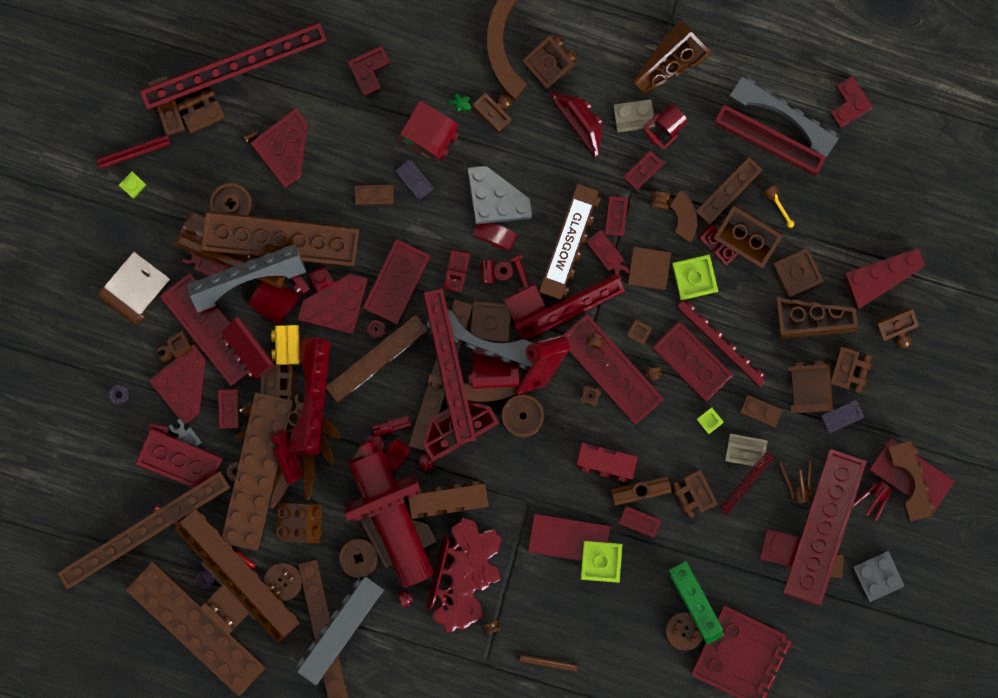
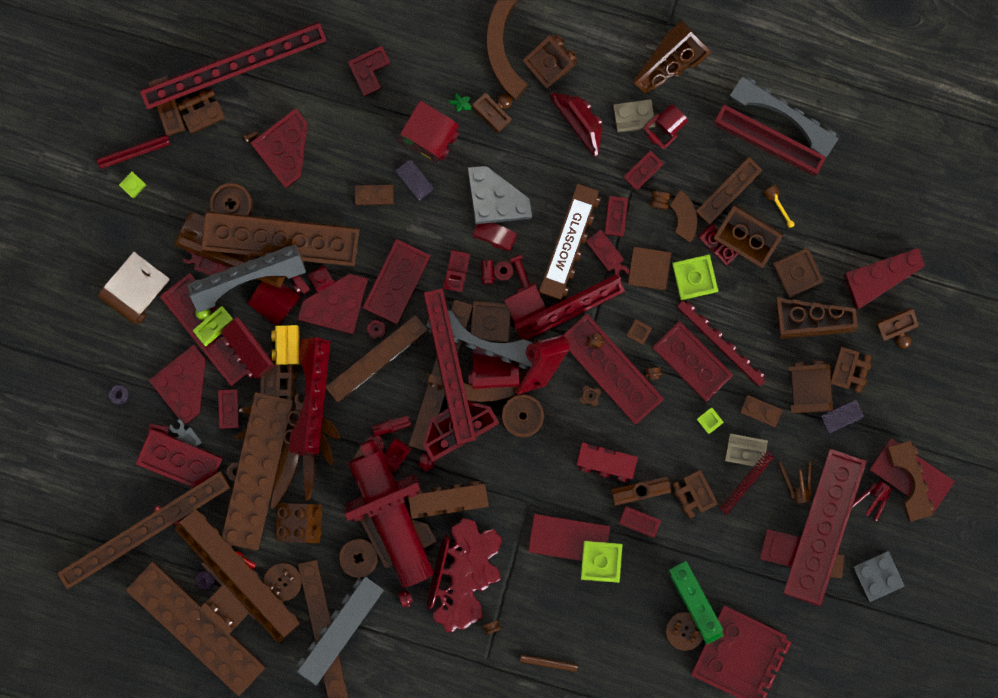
(176, 346): reddish brown plate -> none
(212, 324): none -> lime plate
(287, 461): dark red plate -> none
(855, 103): dark red plate -> none

